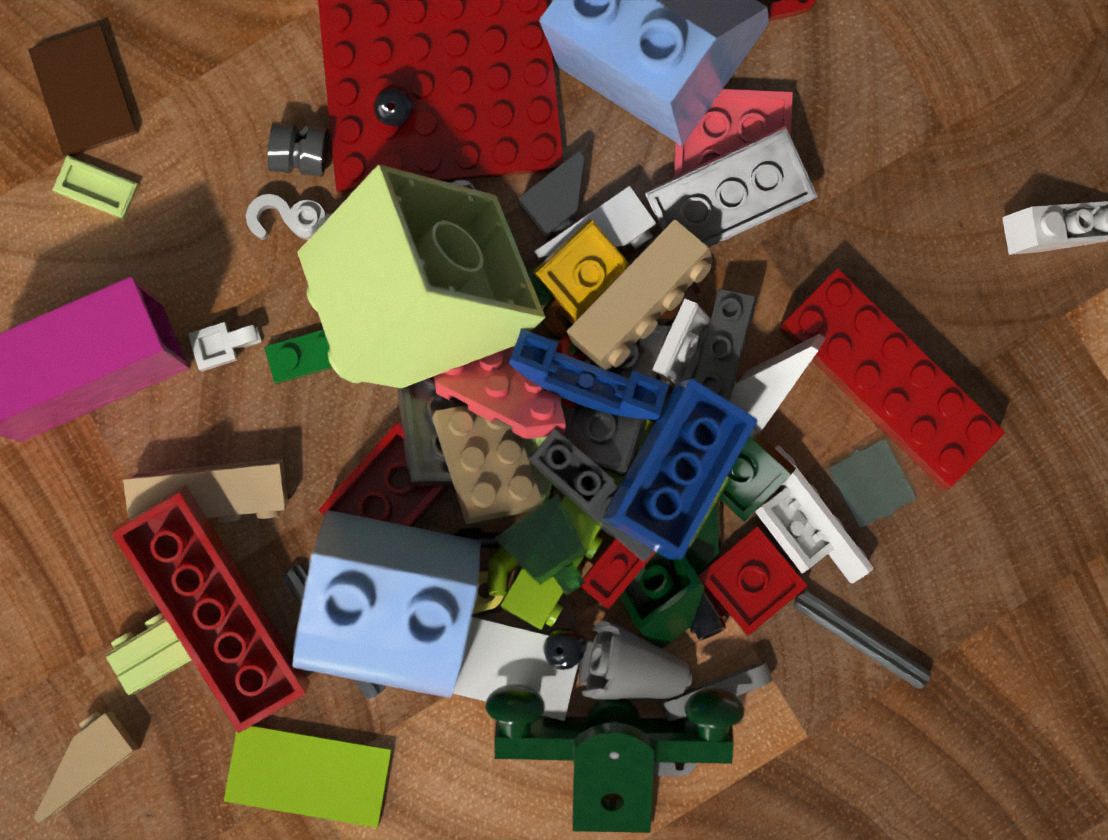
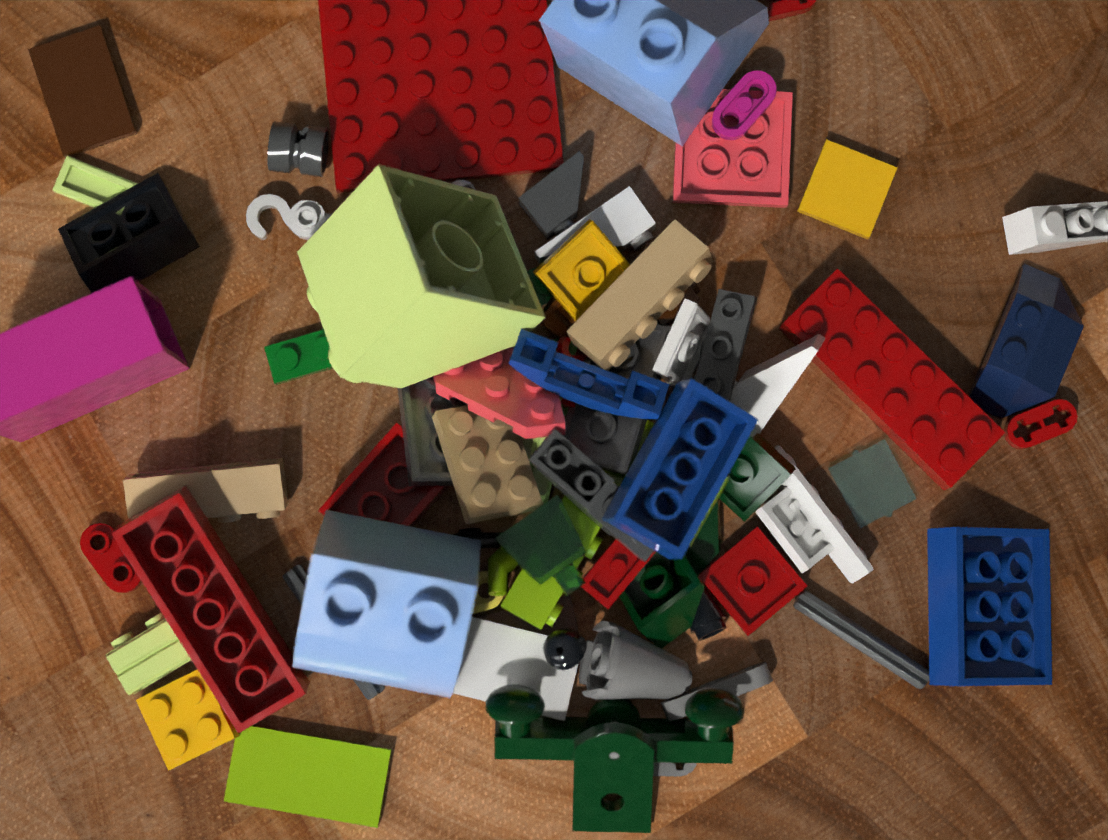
(90, 757): tan slope -> none
(108, 559): none -> red plate
(130, 244): none -> black slope
(185, 719): none -> yellow plate
(217, 345): white plate -> none
(403, 105): black piece -> none
(735, 189): tile -> none
(743, 106): none -> dark pink plate
(847, 189): none -> yellow tile
(989, 606): none -> blue slope
(1028, 346): none -> dark blue wedge
(1036, 416): none -> red beam

